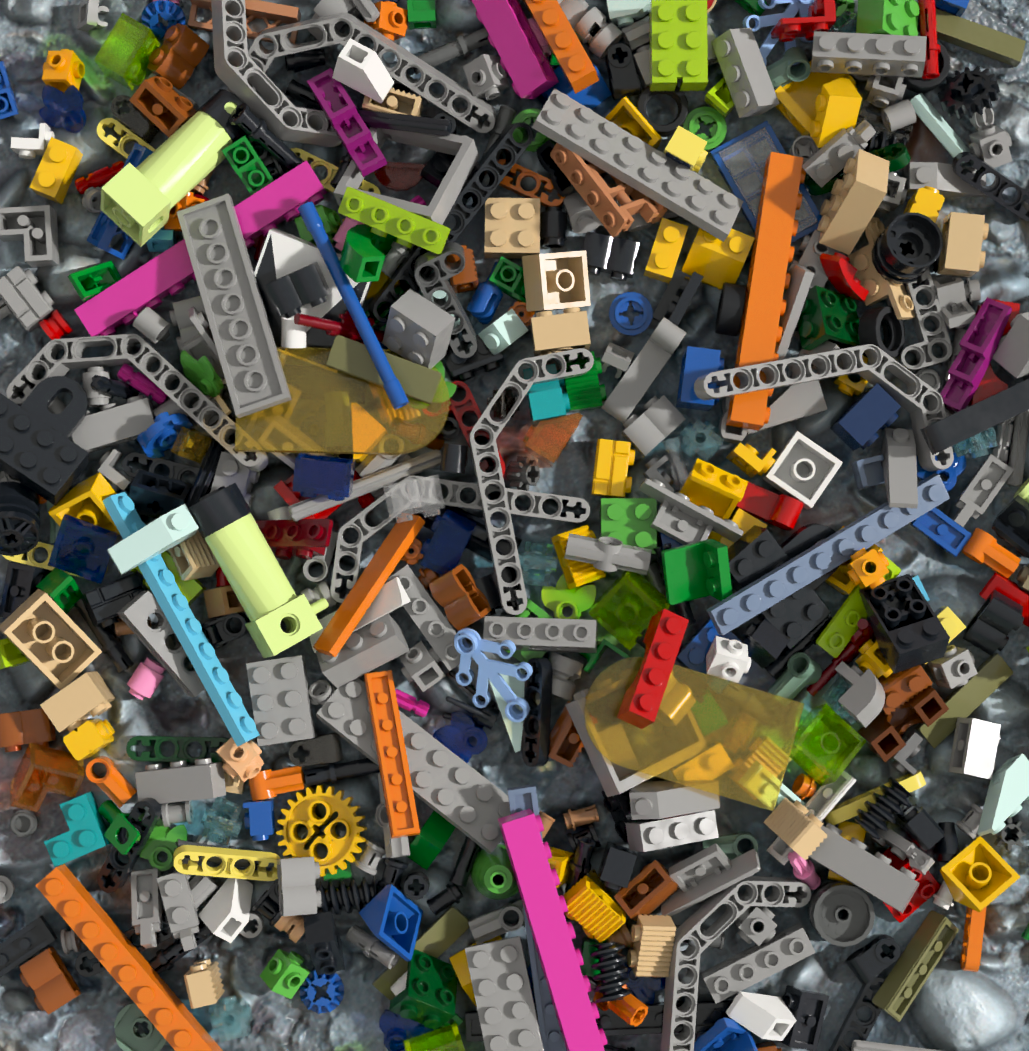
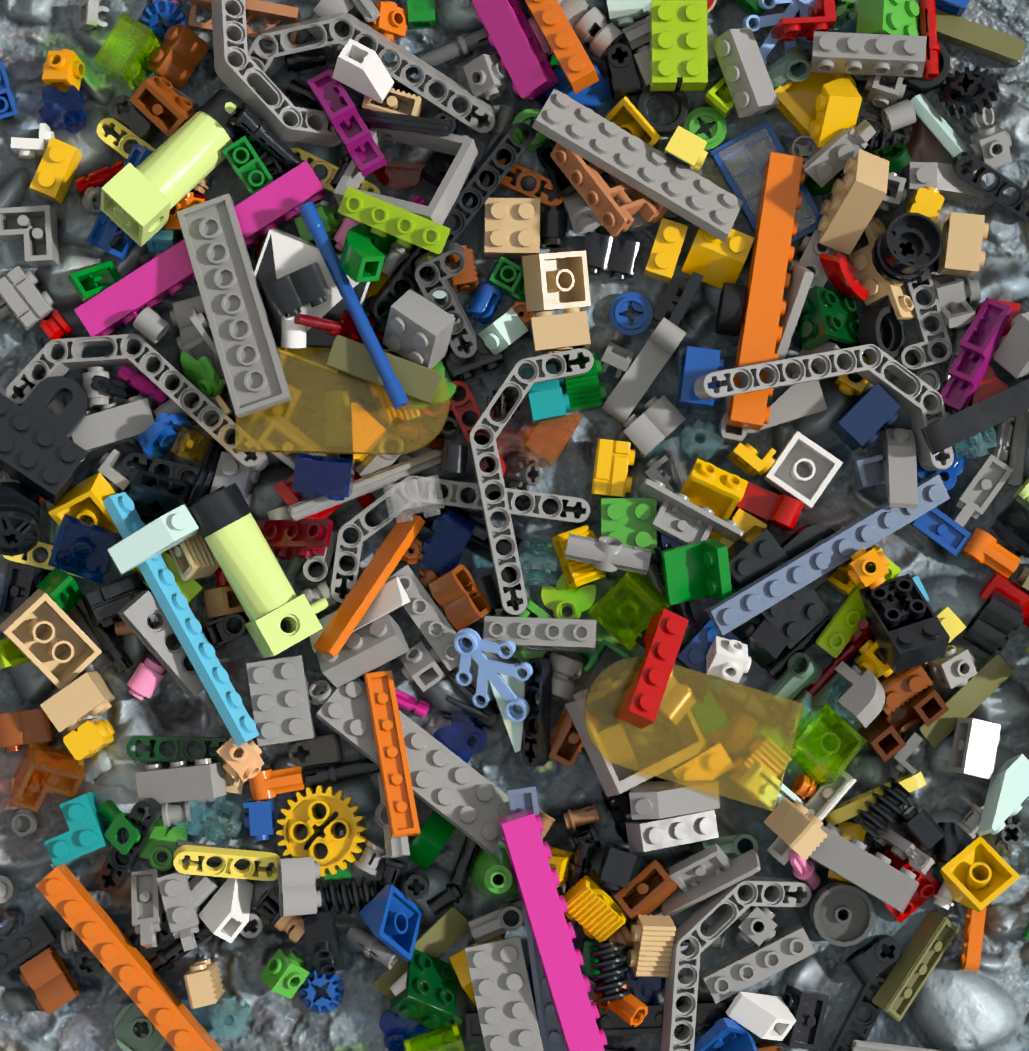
(113, 783): orange piece -> none

